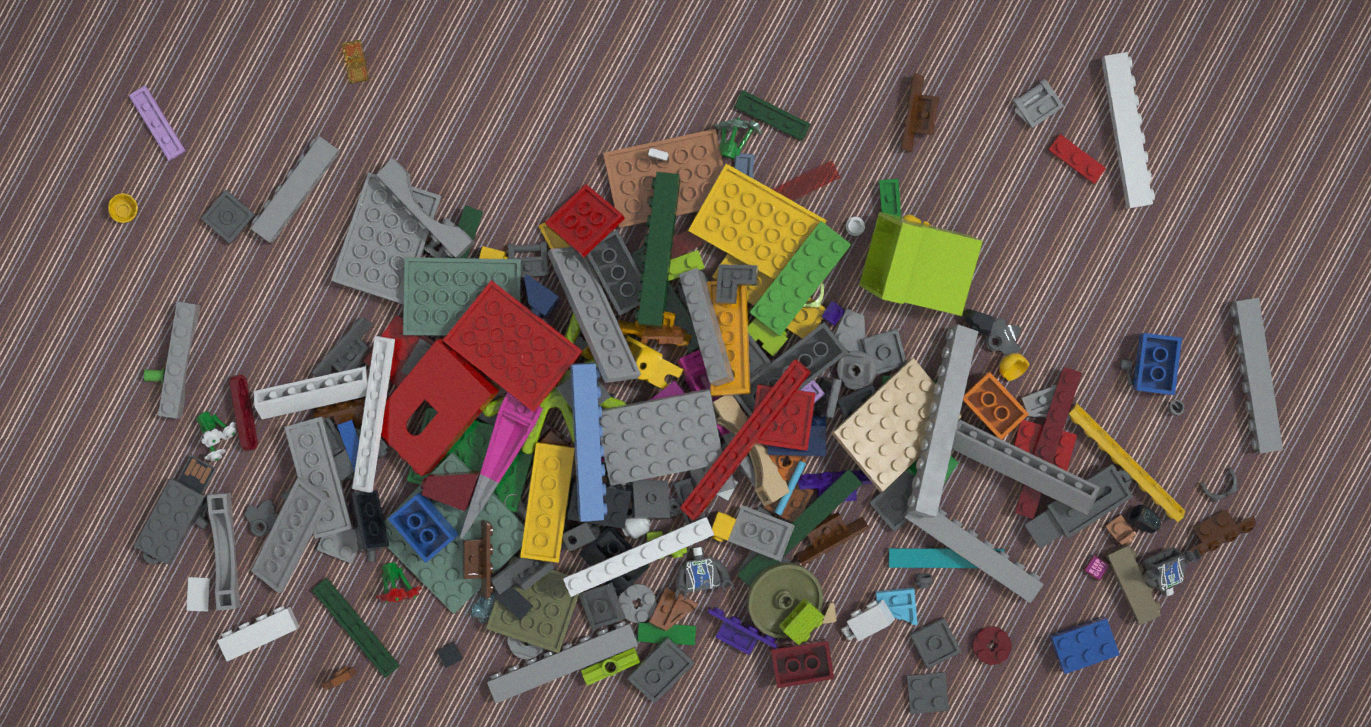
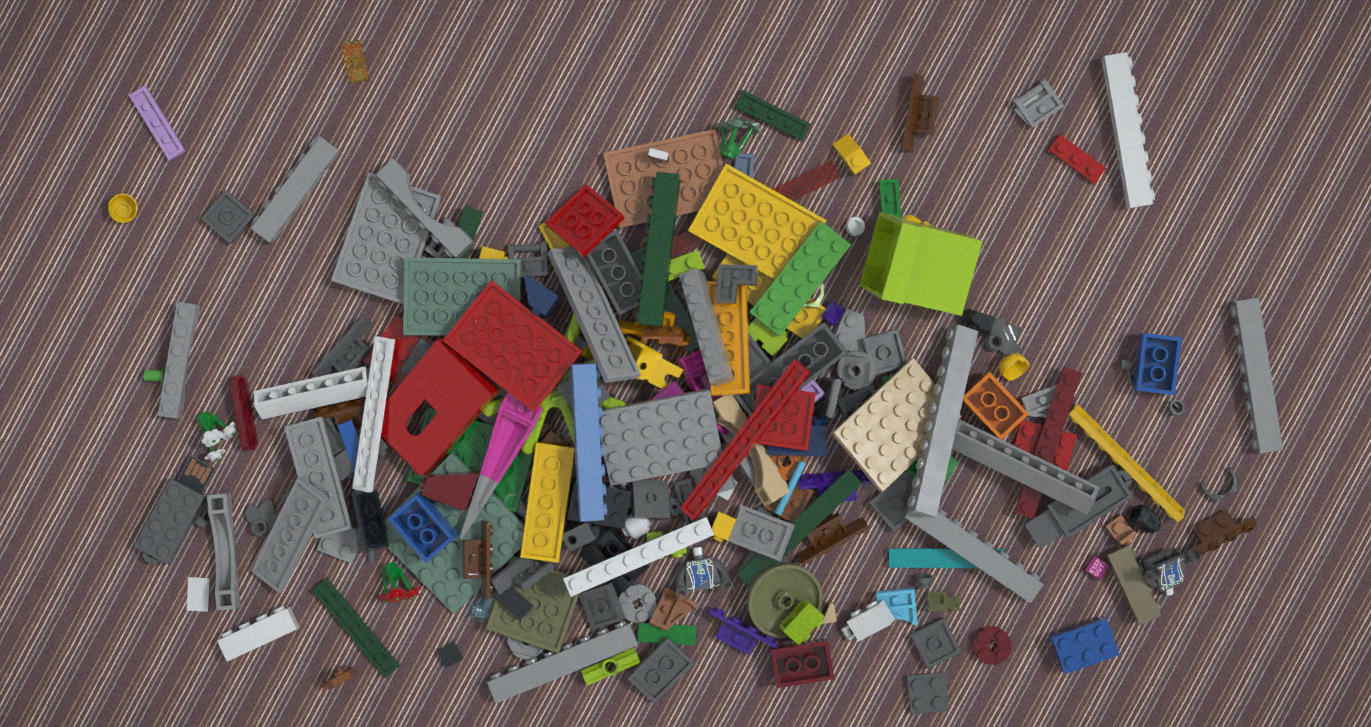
(851, 154): none -> yellow slope
(941, 602): none -> olive plate

